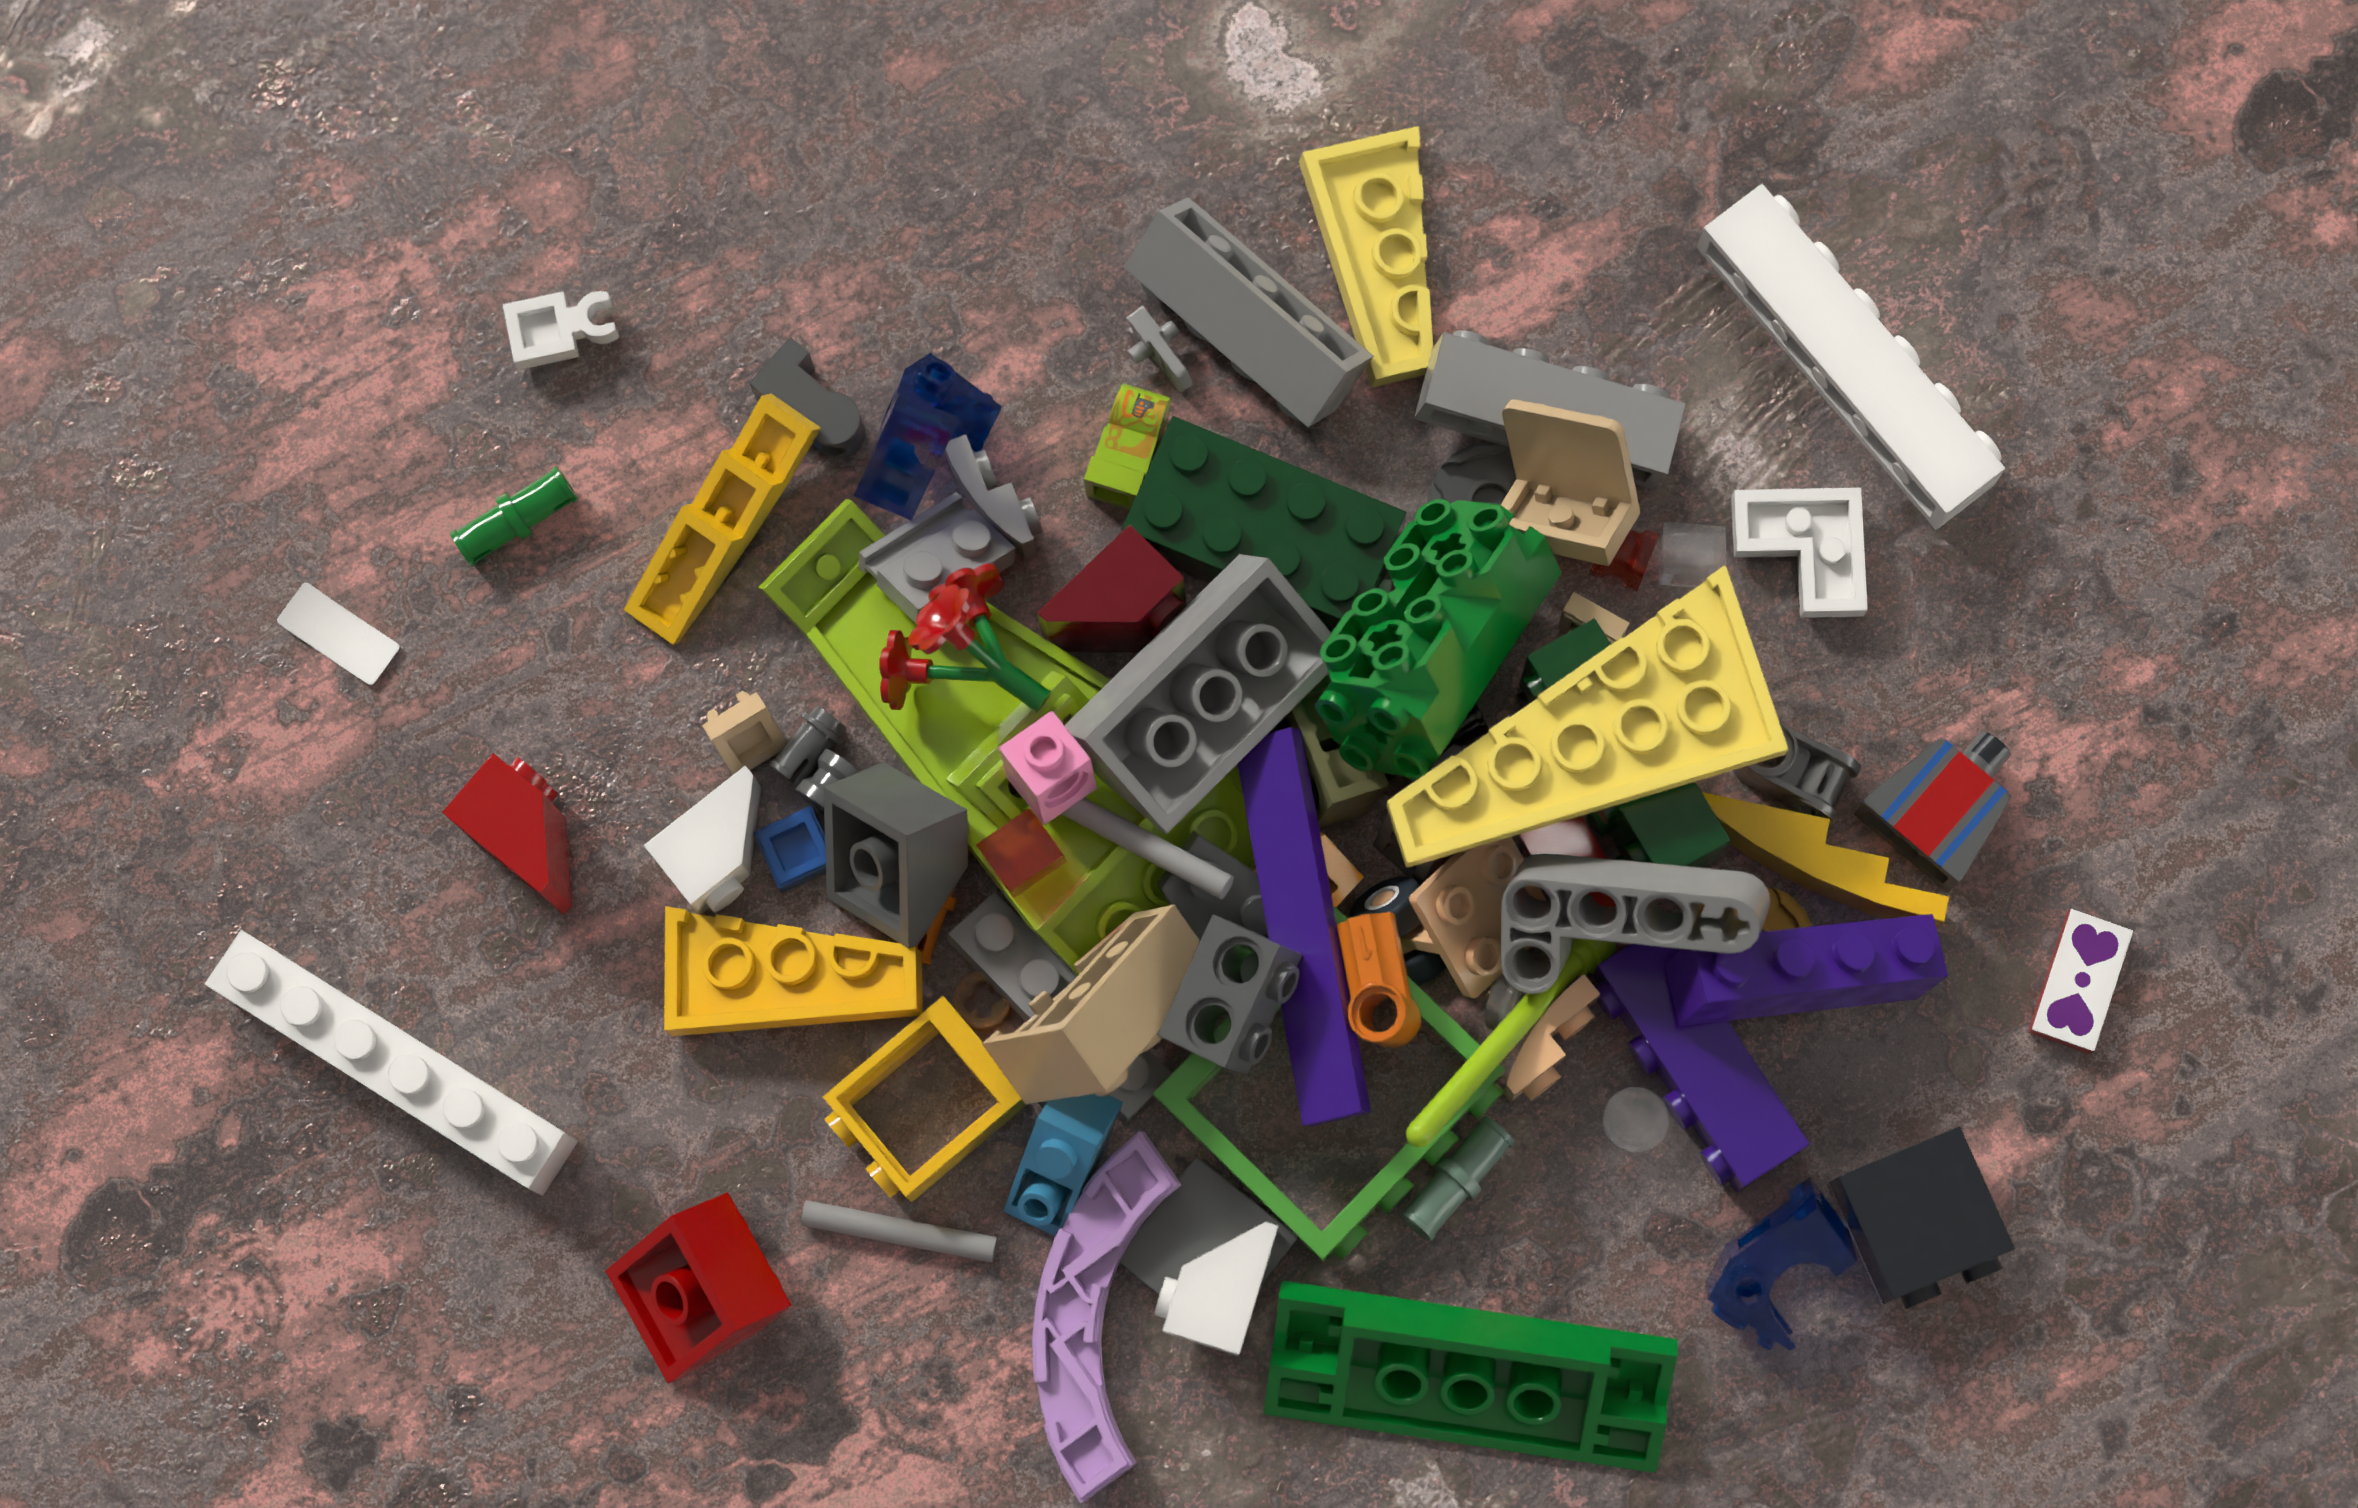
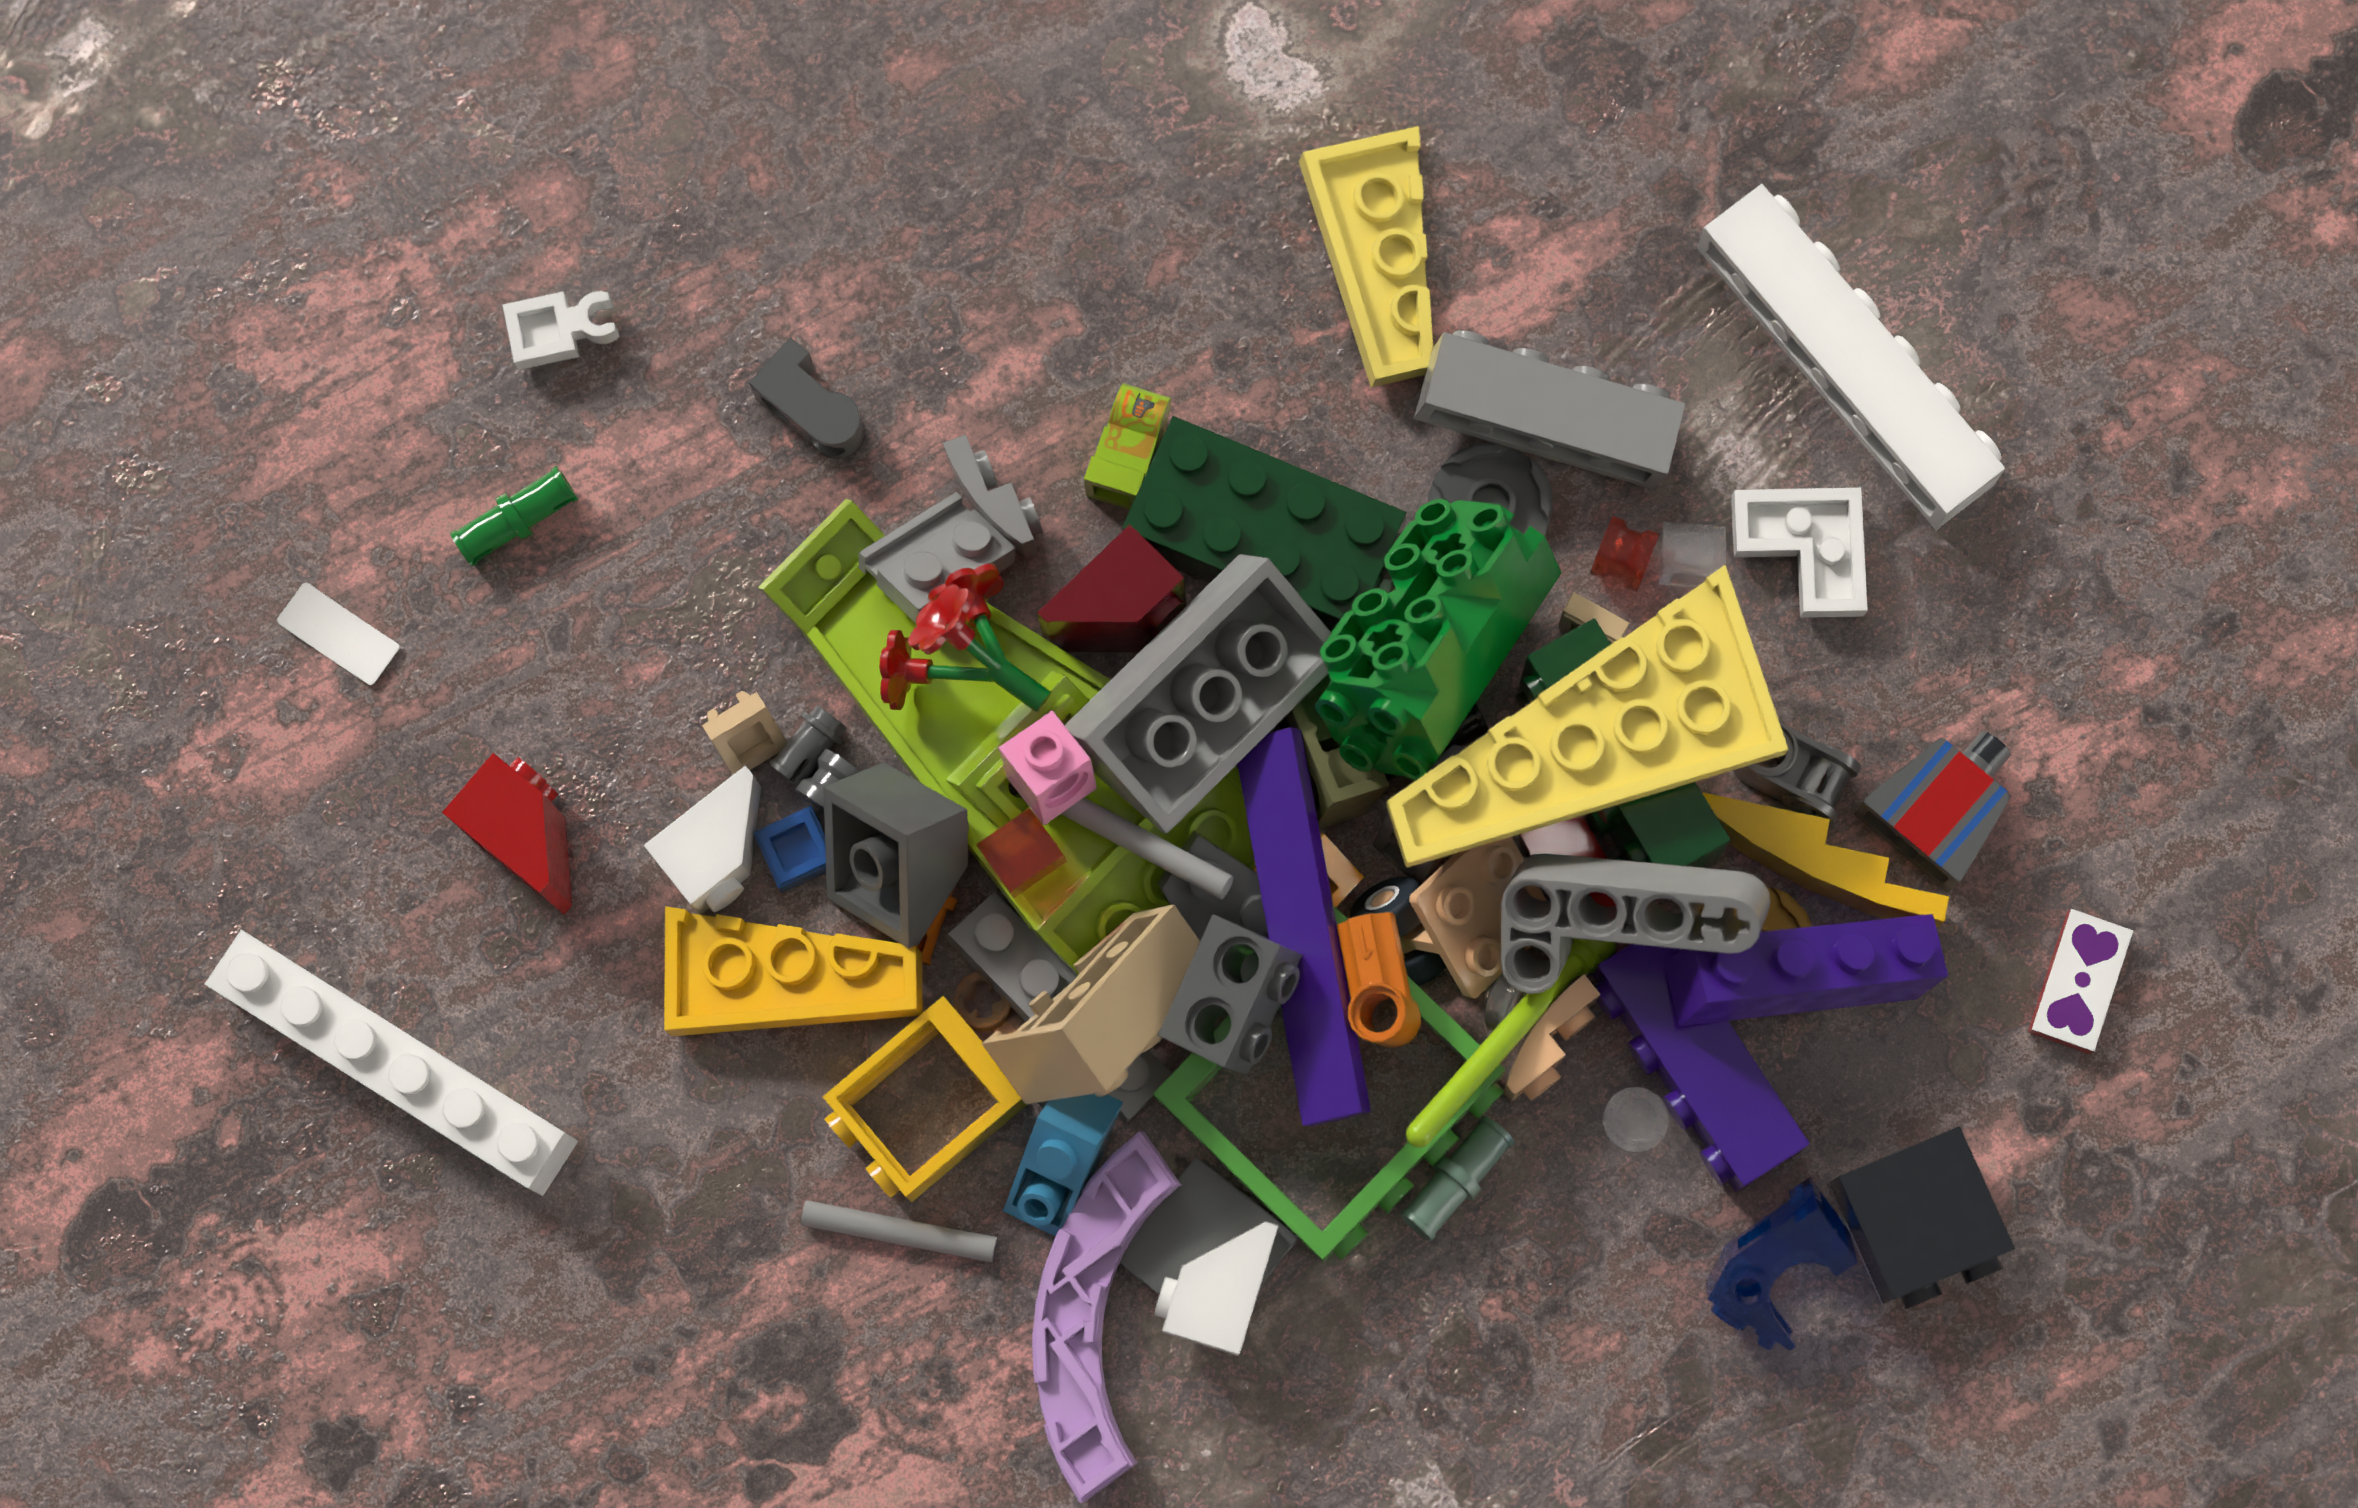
(697, 1286): red slope -> none
(722, 519): yellow slope -> none
(924, 412): clear blue tile -> none
(1152, 342): light grey piece -> none
(1247, 312): light grey brick -> none
(1470, 1376): green slope -> none
(1570, 480): tan bracket -> none

